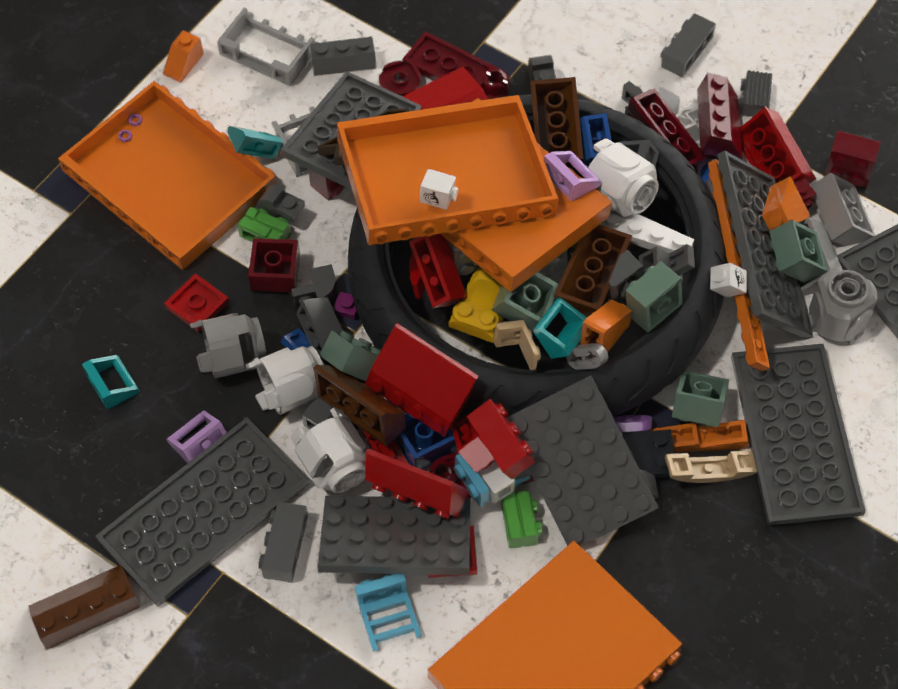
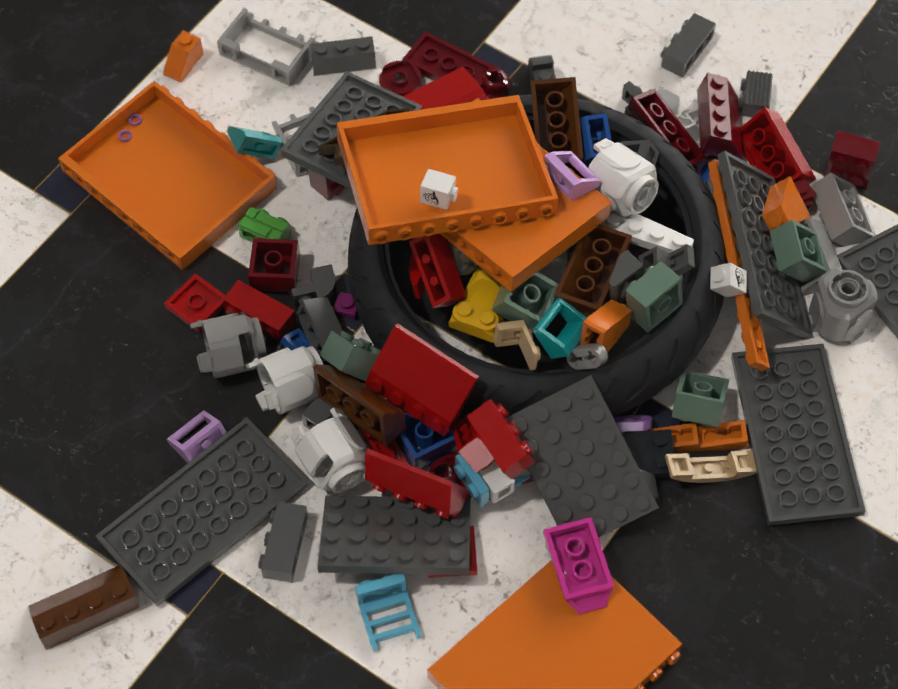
(110, 398): teal tile -> none
(273, 316): none -> red brick
(280, 203): dark grey brick -> none
(520, 519): bright green brick -> none
(579, 565): none -> dark pink slope

